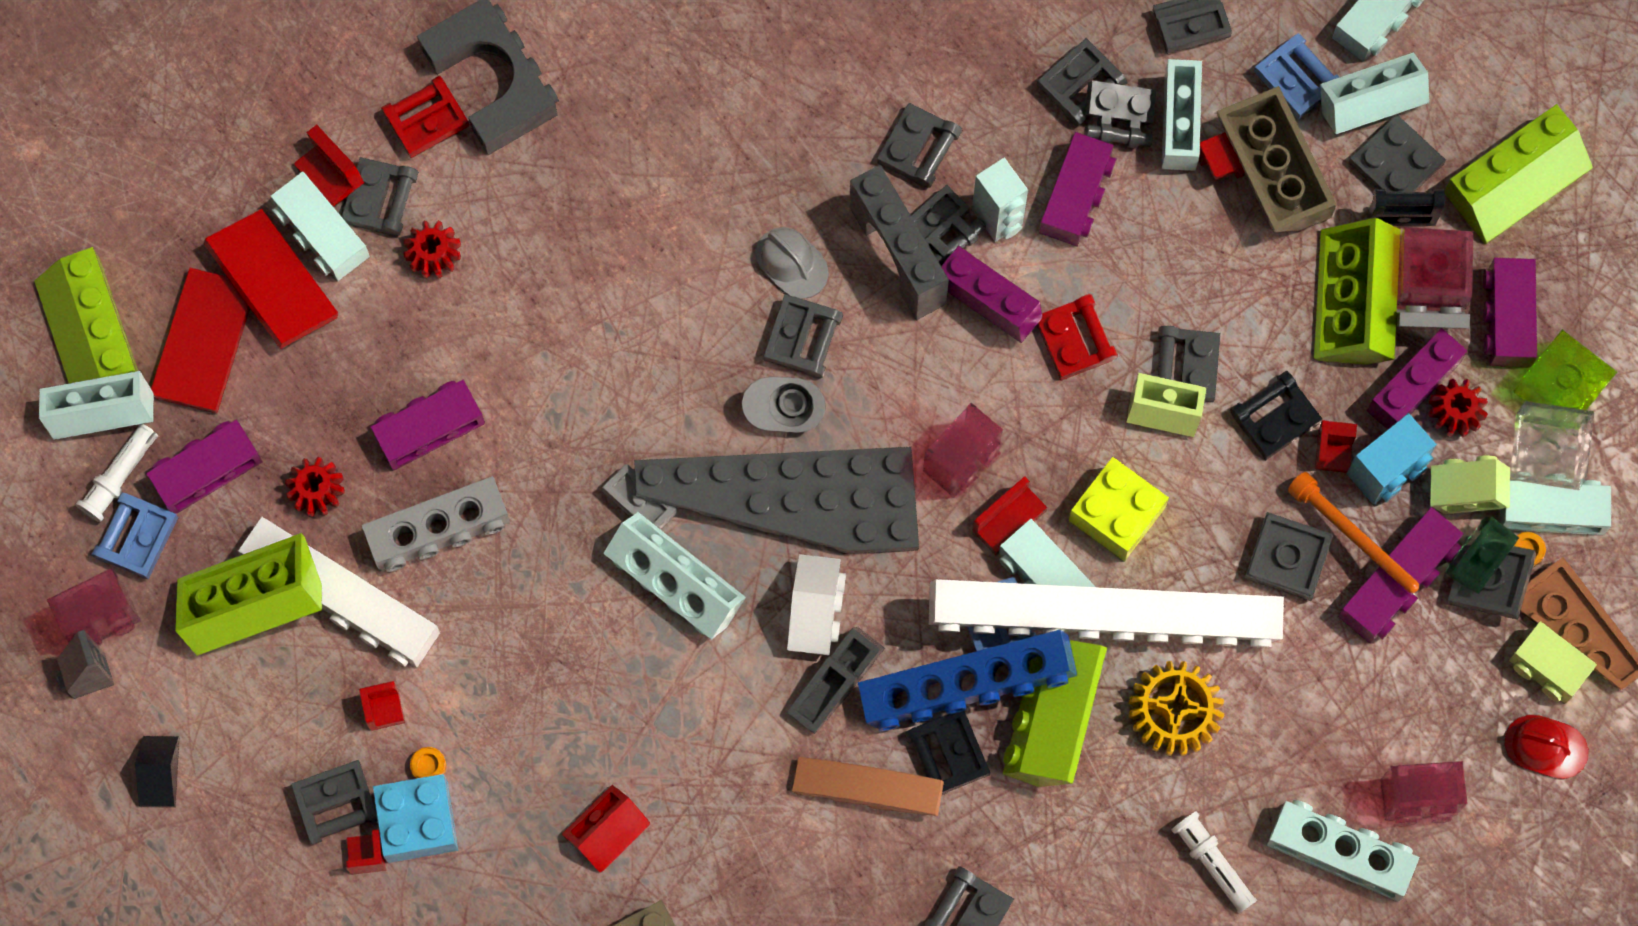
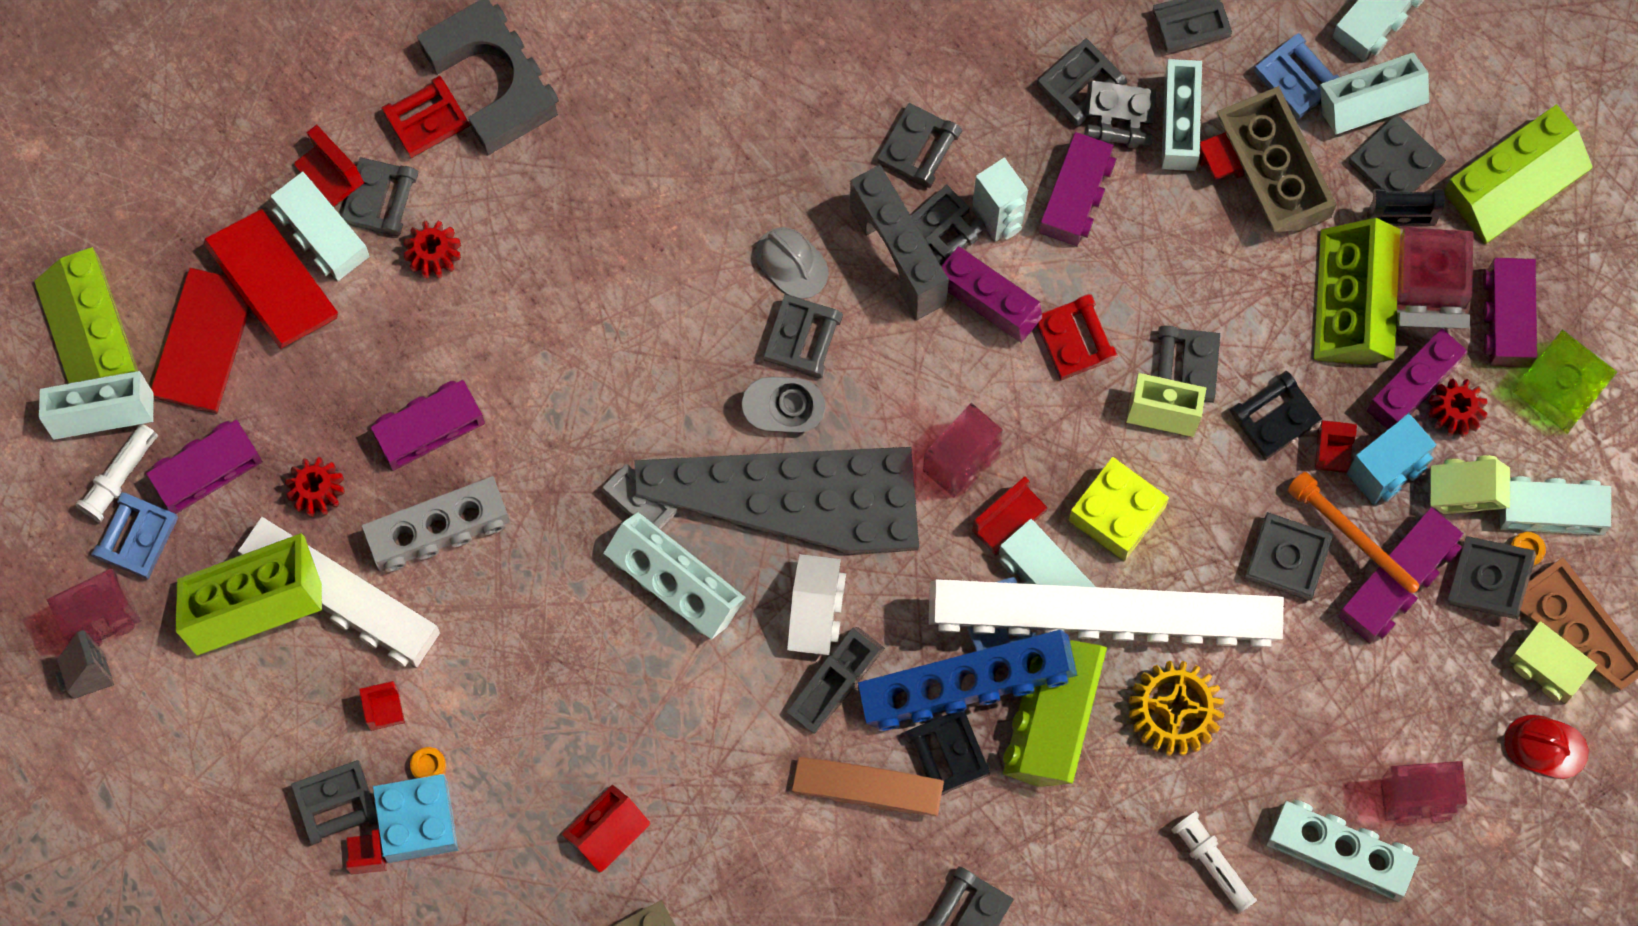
(157, 771): black slope -> none
(1482, 554): clear green slope -> none
(1551, 445): clear brick -> none

